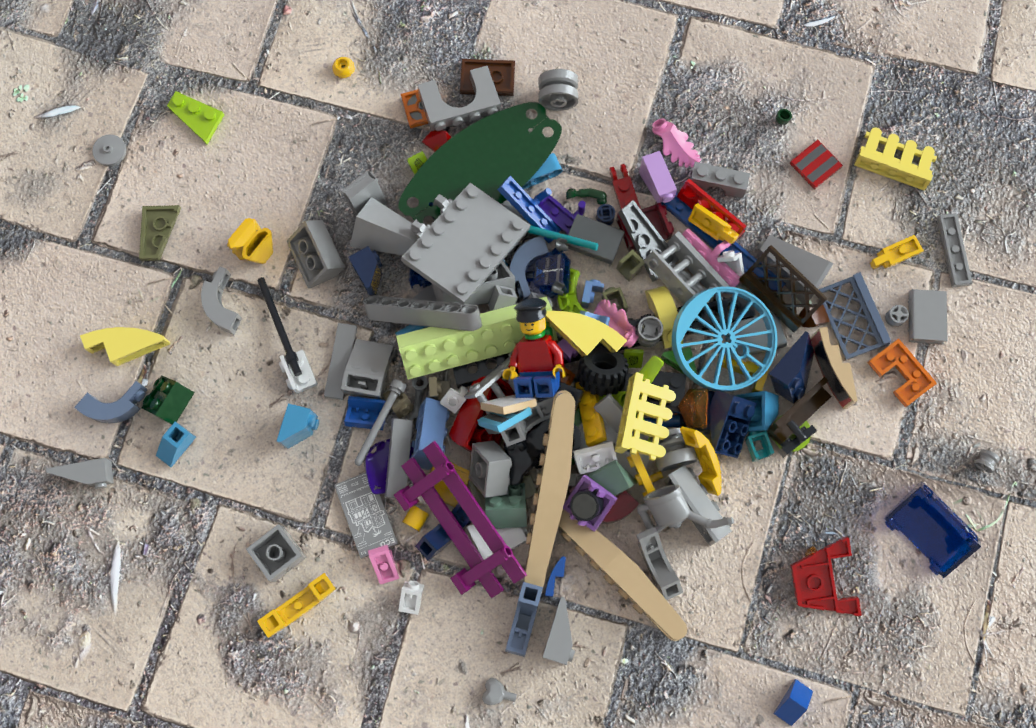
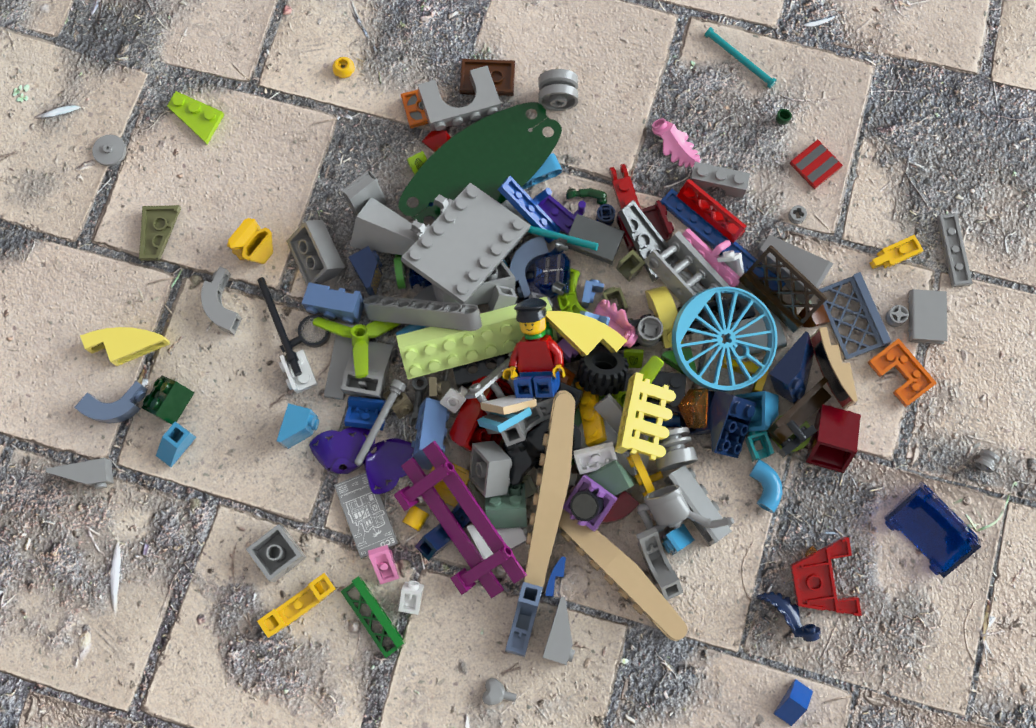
(309, 334): none -> piece
(333, 303): none -> medium blue wedge
(339, 449): none -> dark purple piece
(360, 339): none -> lime piece
(380, 615): none -> green fence
(398, 454): light grey tile -> none
(400, 272): none -> bright green piece
(657, 177): lavender slope -> none
(677, 539): none -> dark azure slope
(711, 474): yellow slope -> none
(712, 224): yellow hinge -> none
(741, 58): none -> teal bar
(771, 486): none -> dark azure cylinder
(792, 616): none -> dark blue plant
(802, 212): none -> light grey bush
(835, 438): none -> dark red slope
(893, 168): light yellow fence -> none

